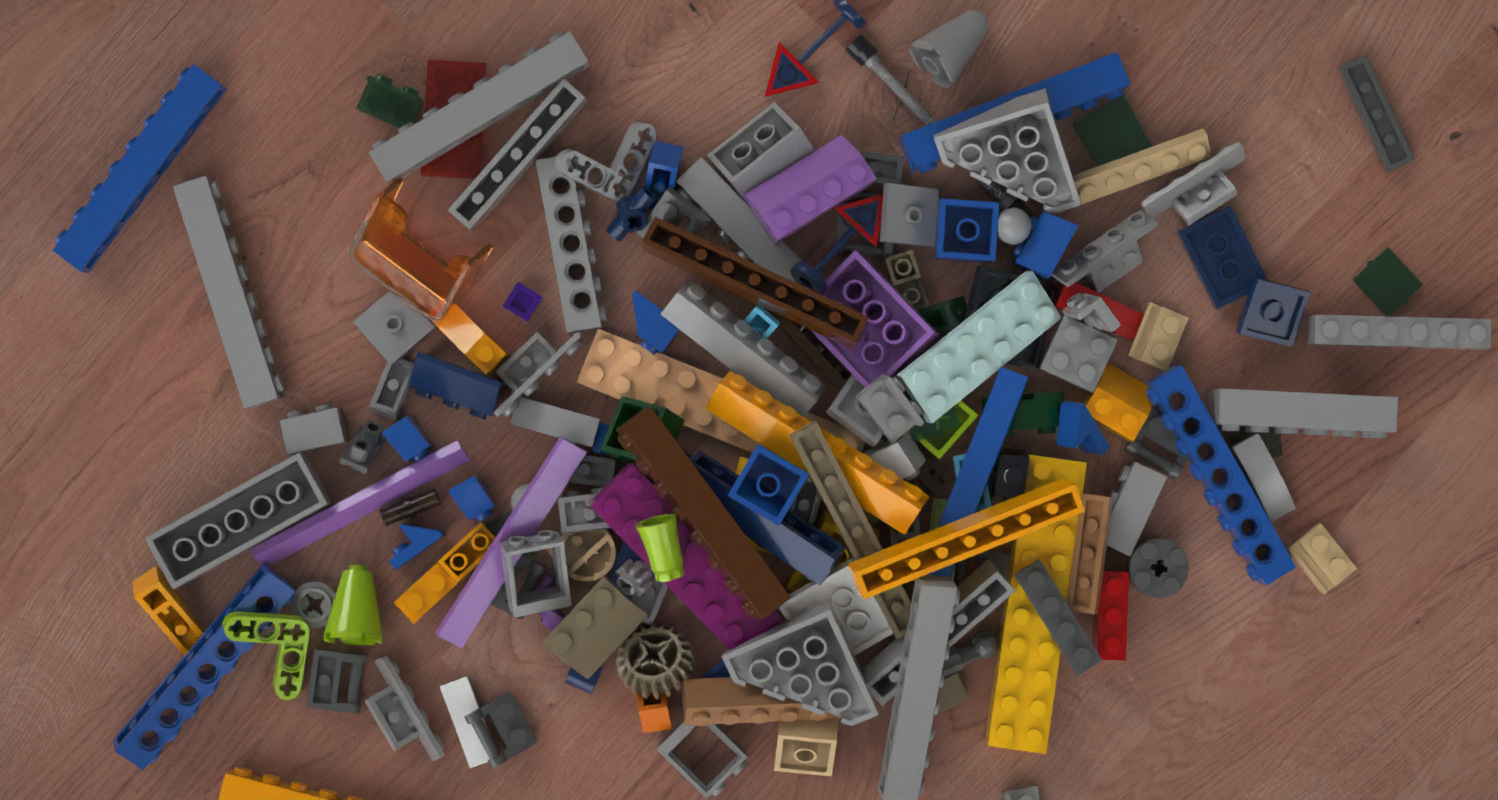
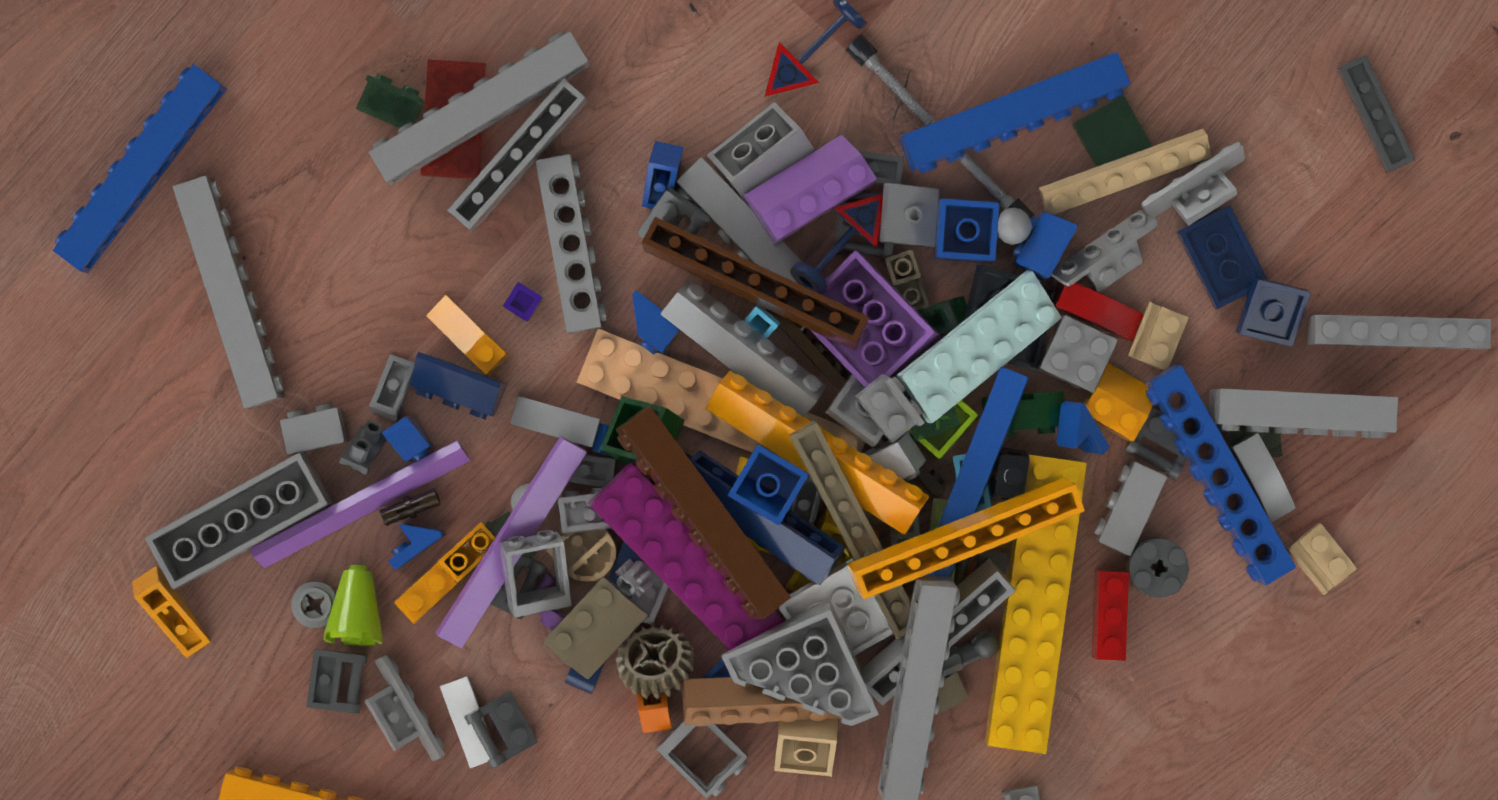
(167, 695): blue brick -> none
(285, 644): lime beam -> none
(393, 327): light grey plate -> none
(405, 264): clear orange windscreen -> none
(474, 498): blue slope -> none
(529, 365): light grey bracket -> none
(610, 175): light grey beam -> none
(631, 213): dark blue axle -> none
(662, 546): lime plant -> none
(950, 47): light grey cone -> none
(1017, 148): light grey slope -> none
(1057, 617): dark grey plate -> none
(1089, 553): medium nougat plate -> none
(1092, 311): light grey bracket -> none
(1387, 282): clear green piece -> none

